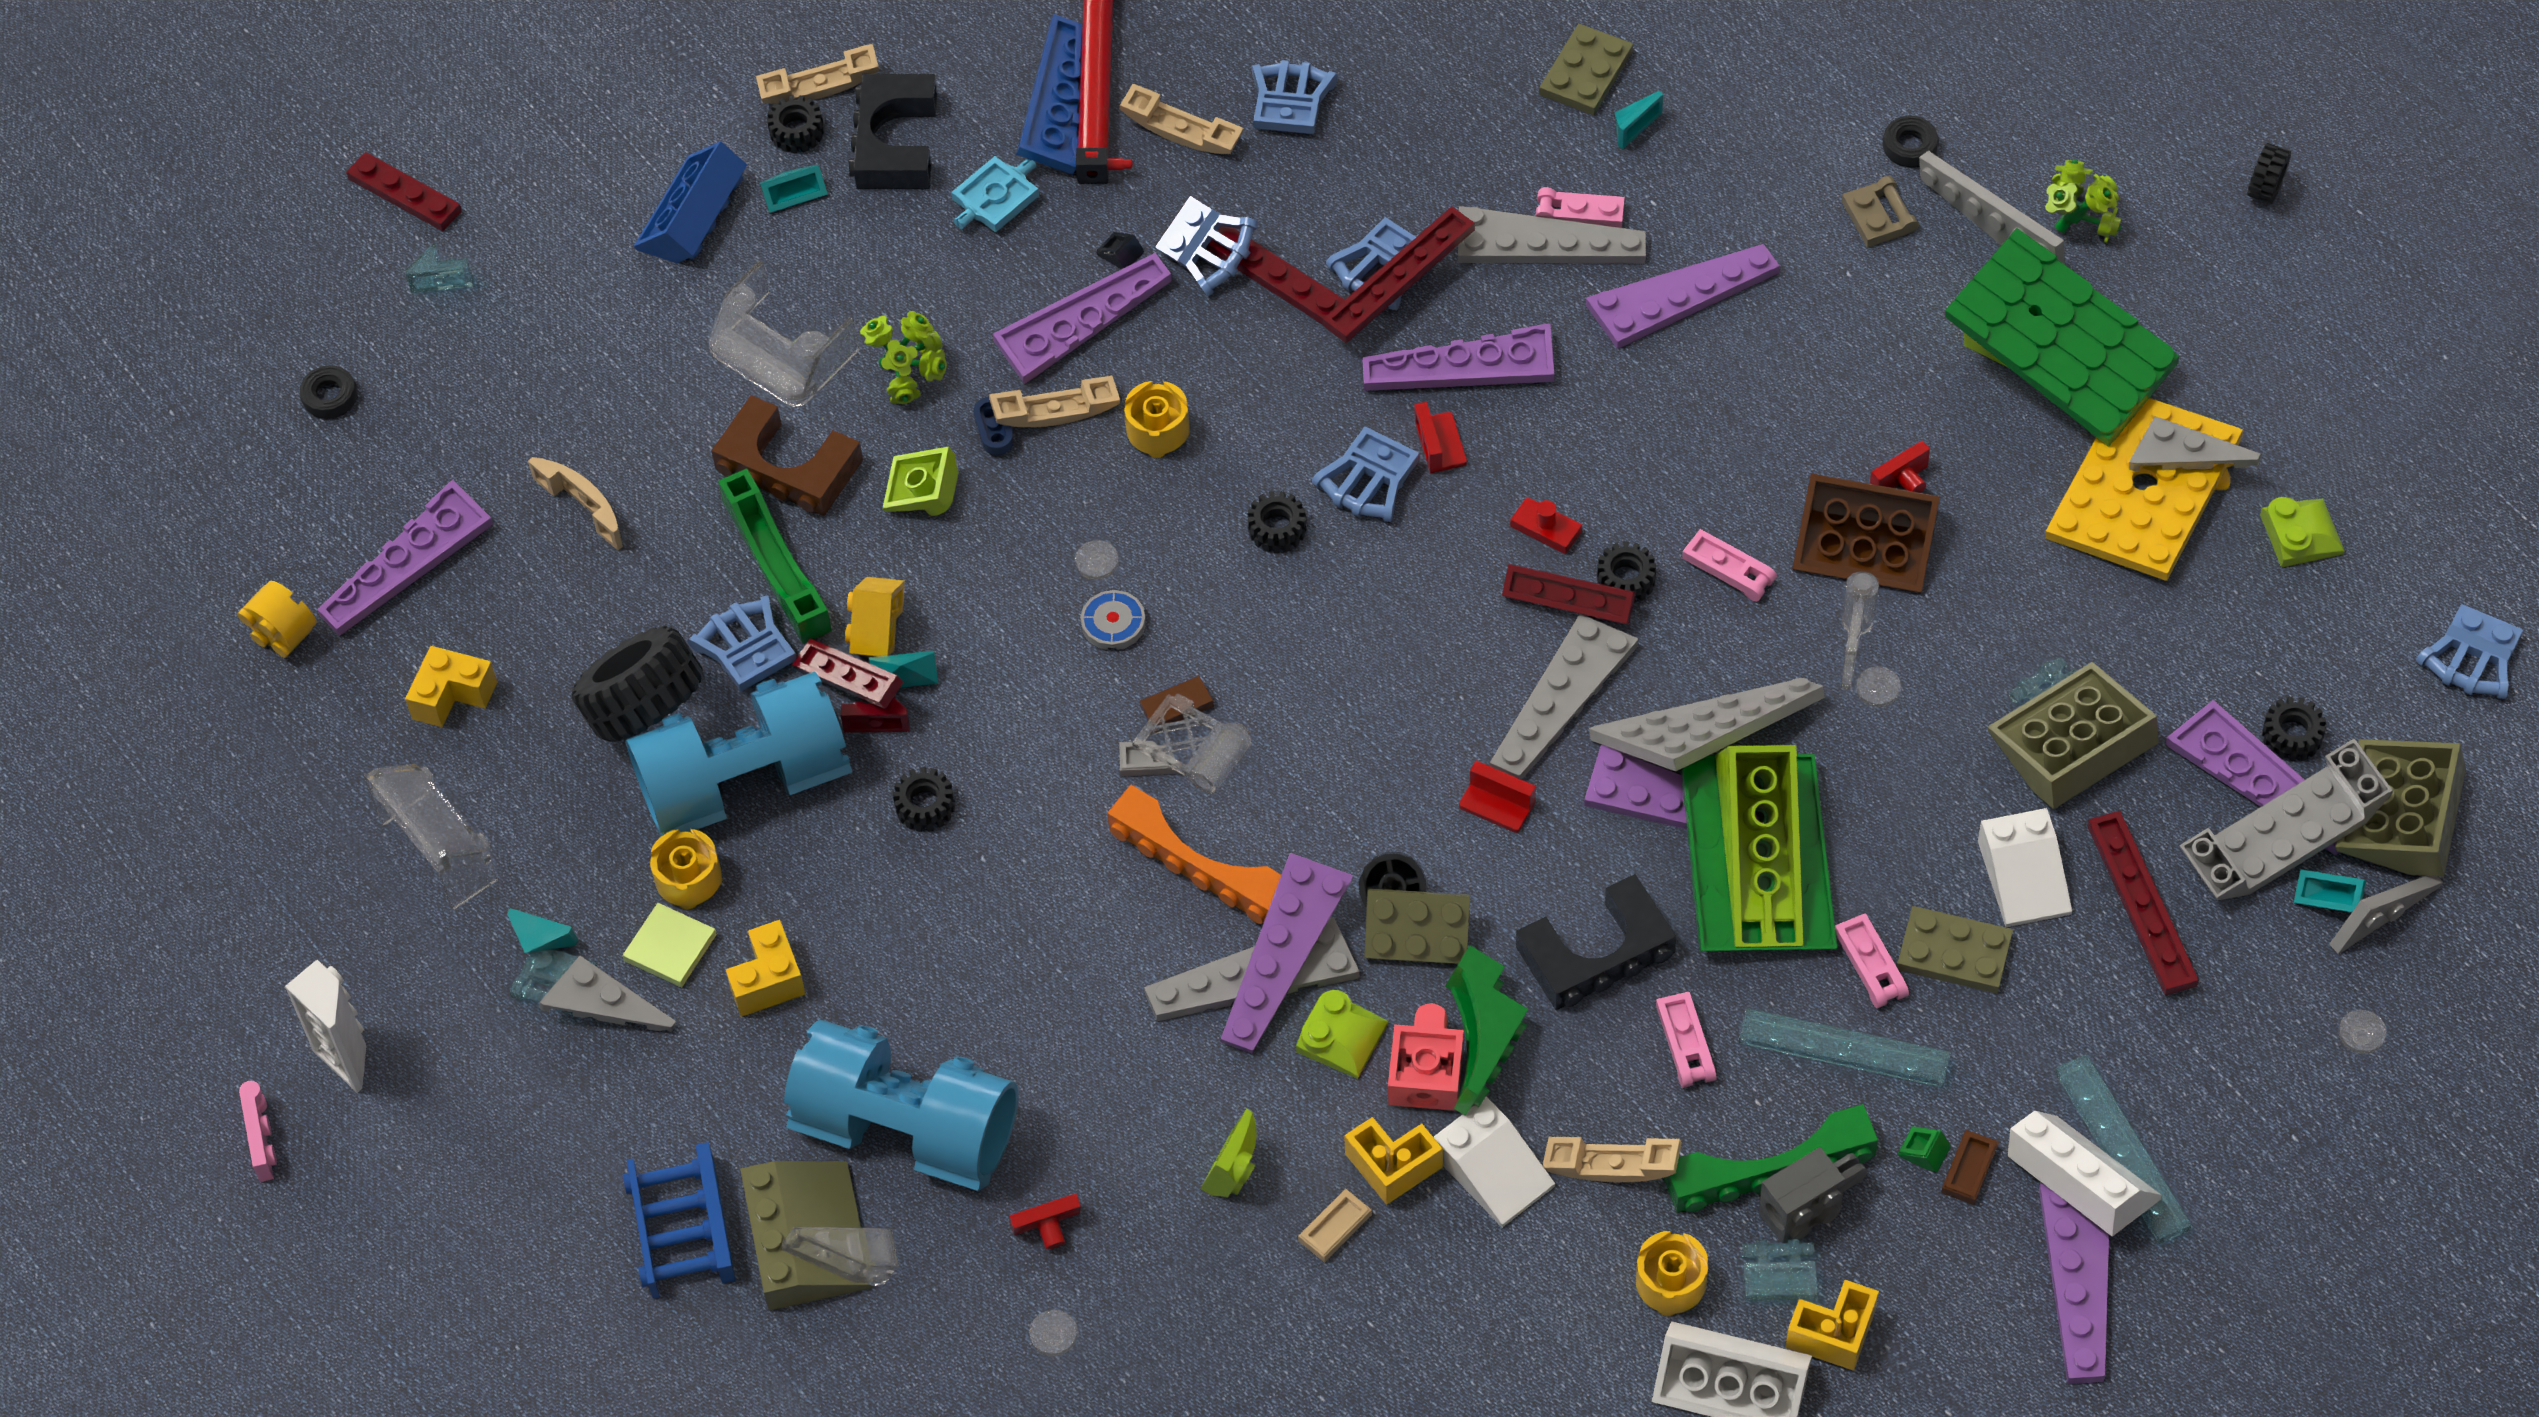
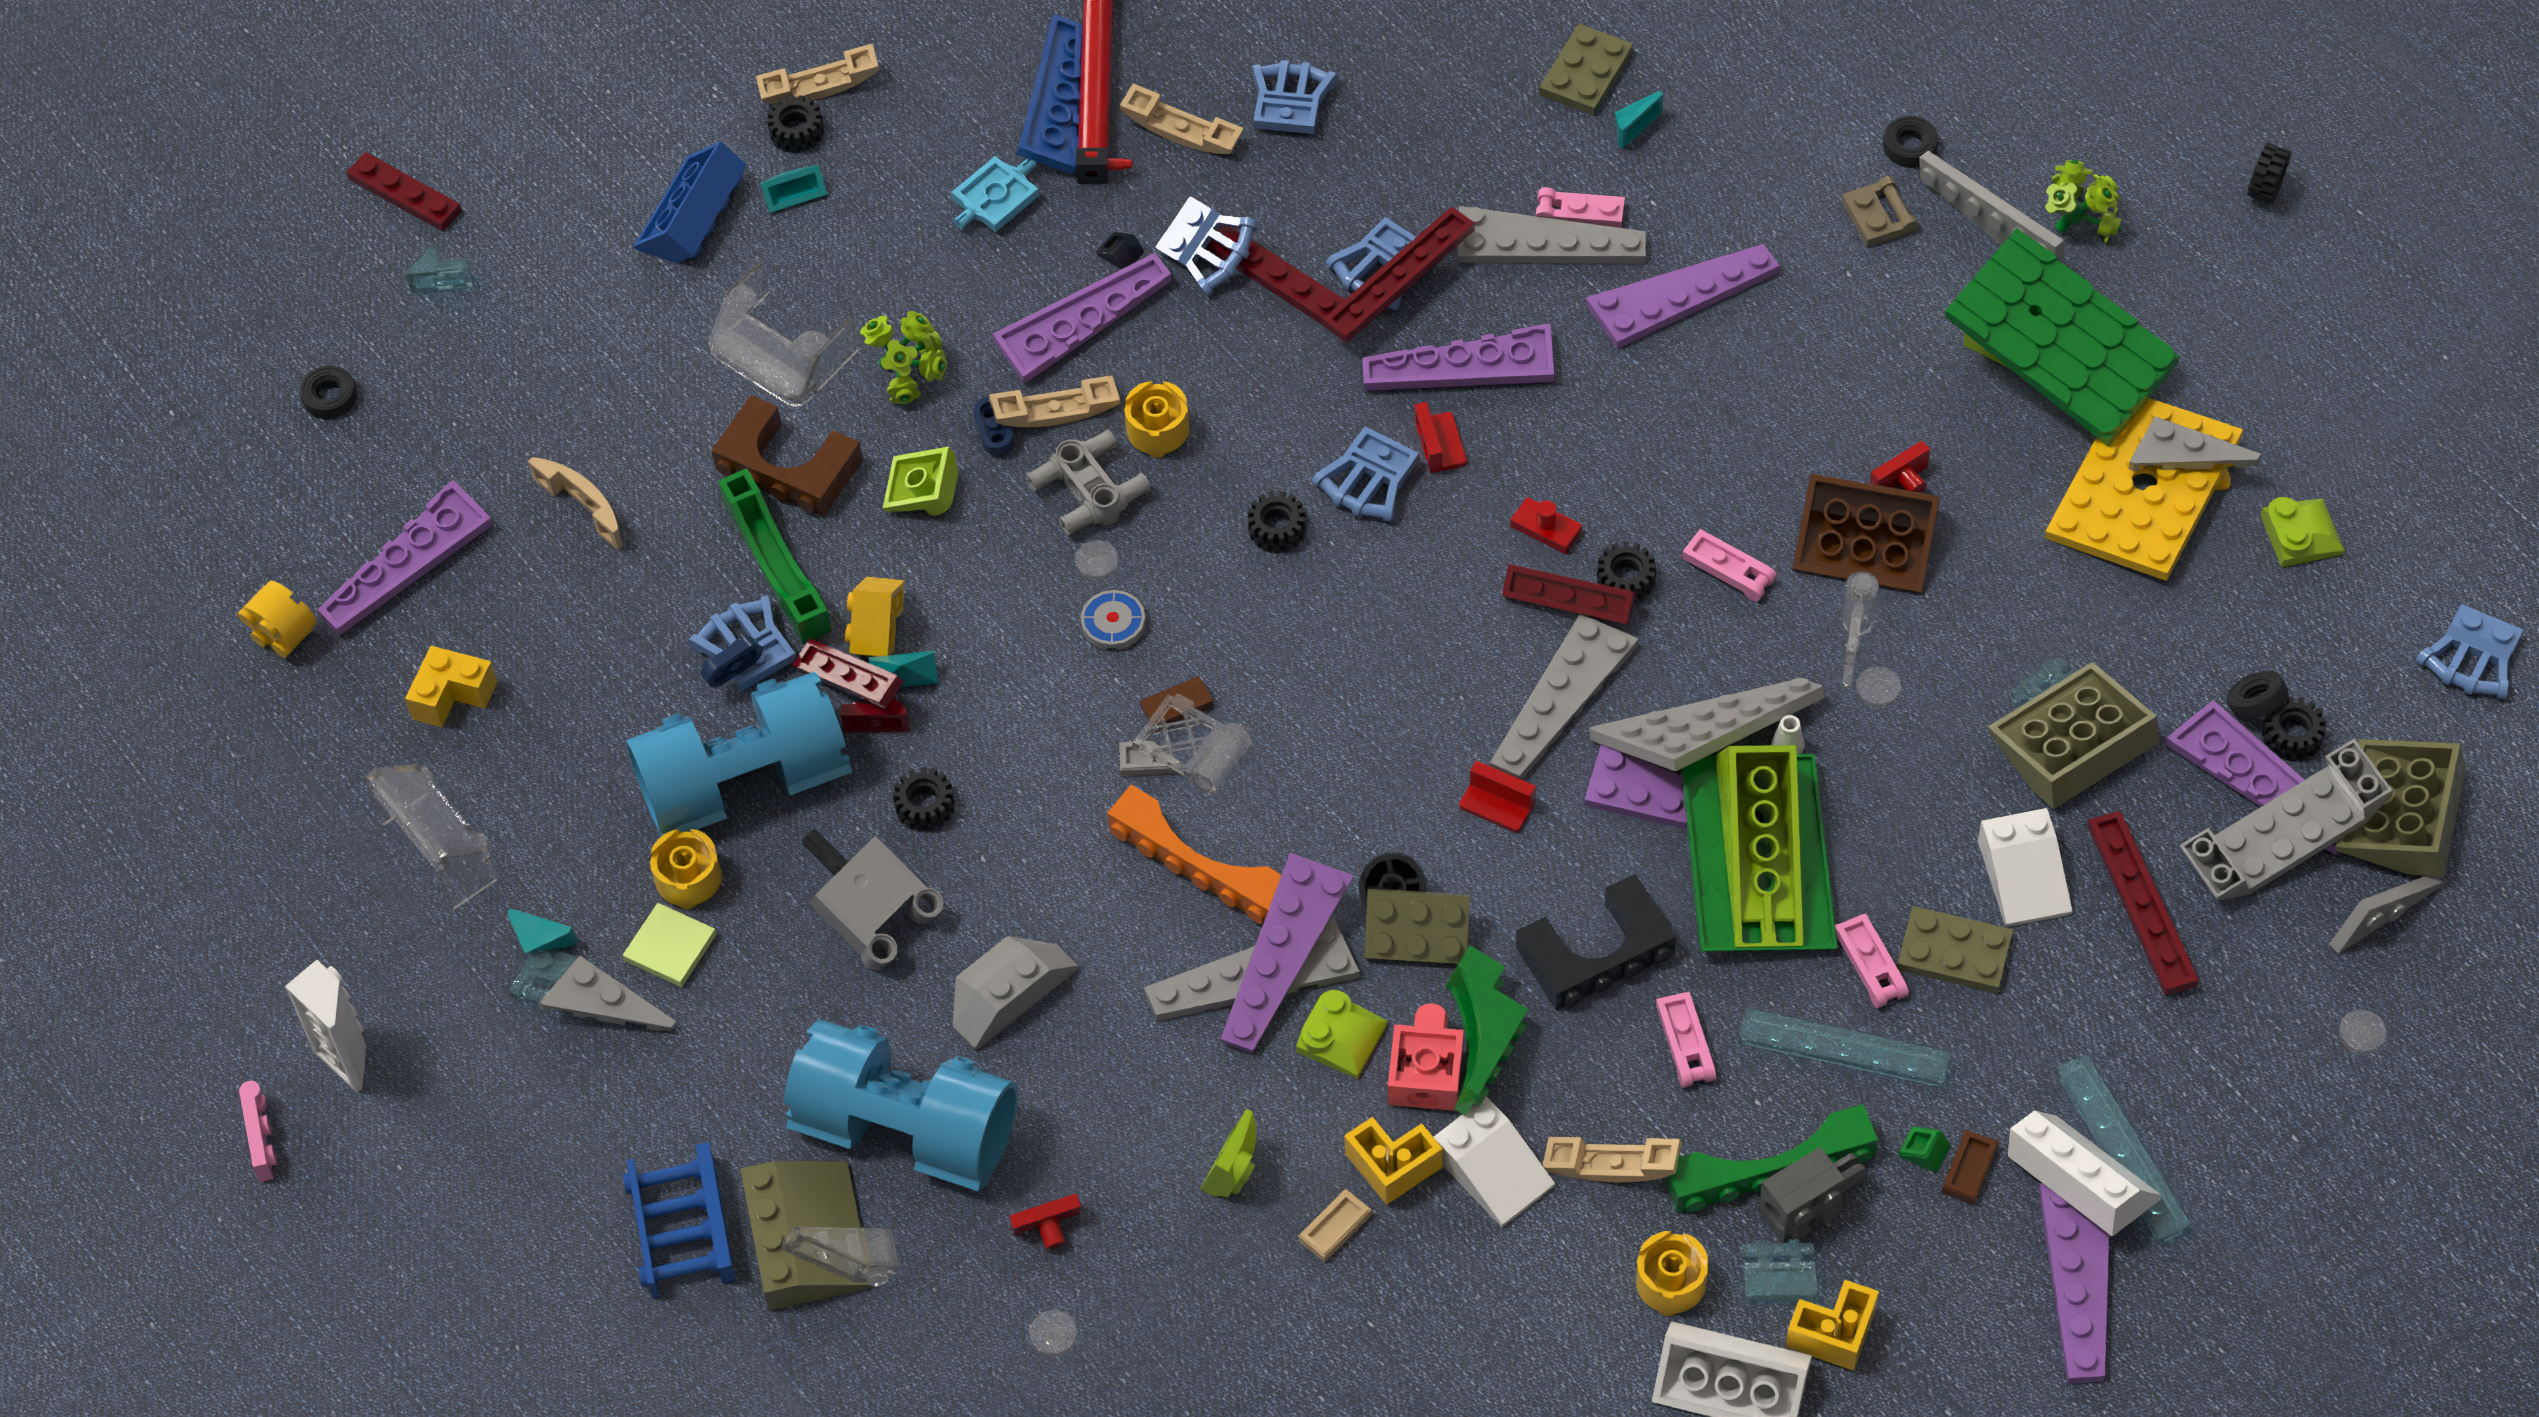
(637, 683): black tyre -> none
(731, 661): none -> dark blue plate
(768, 978): yellow brick -> none
(867, 895): none -> light grey piece
(879, 101): black arch -> none
(1005, 986): none -> light grey wedge
(1088, 482): none -> light grey piece
(1789, 733): none -> white cone
(2274, 695): none -> black tyre
(2329, 891): teal slope -> none

